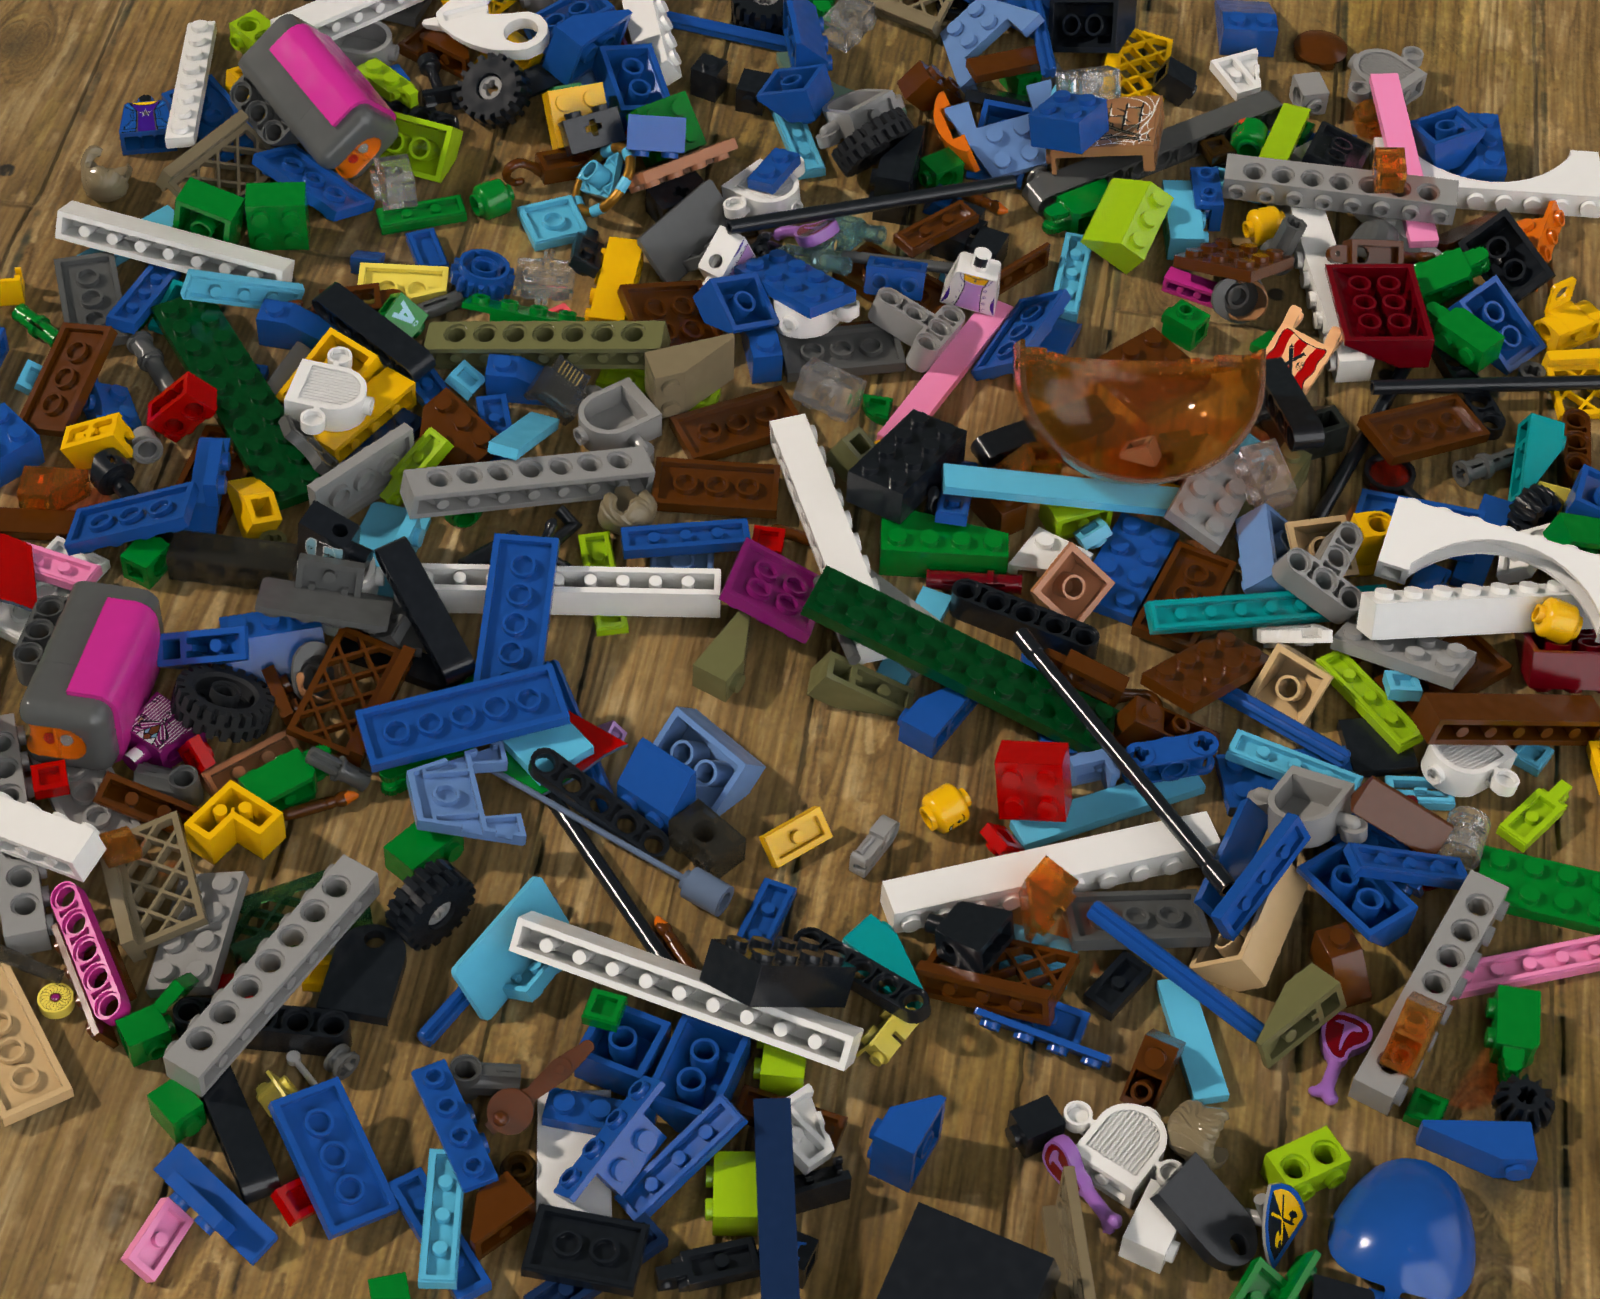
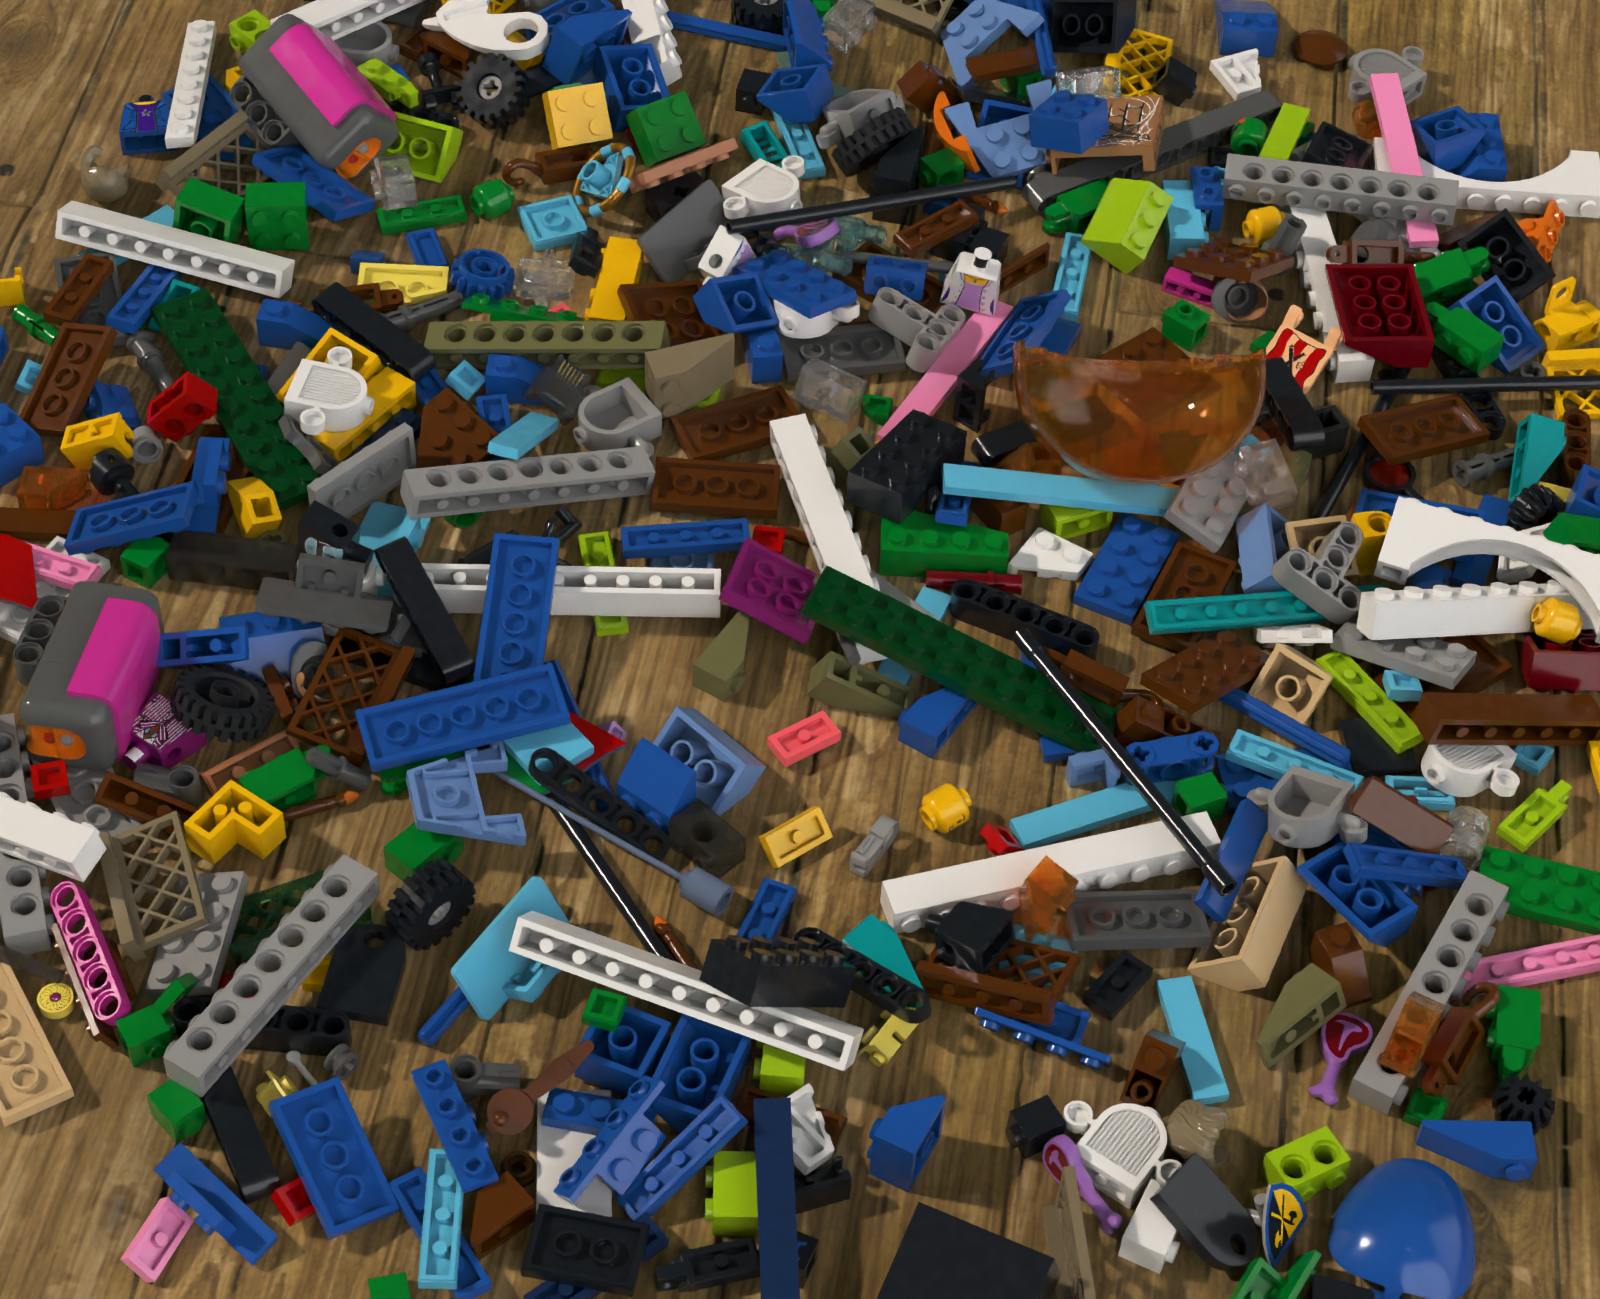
(78, 290): none -> reddish brown plate
(120, 847): clear orange tile -> none
(197, 754): red plate -> none
(237, 289): medium azure tile -> none
(404, 314): green brick -> none
(426, 452): lime hinge -> none
(608, 129): black brick -> none
(626, 509): dark tan hair -> none
(656, 134): blue brick -> none
(708, 77): black brick -> none
(762, 131): none -> teal slope
(774, 170): blue plate -> none
(803, 738): none -> coral plate
(971, 396): none -> black hinge
(1033, 780): red brick -> none
(1072, 585): nougat slope -> none
(1093, 534): medium azure plate -> none
(1142, 451): medium nougat slope -> none
(1175, 970): blue axle -> none
(1200, 795): none -> green brick
(1216, 149): dark brown tile -> none
(1260, 876): blue plate -> none
(1309, 92): light grey brick -> none
(1389, 170): clear orange brick -> none
(1457, 1040): none -> reddish brown piece

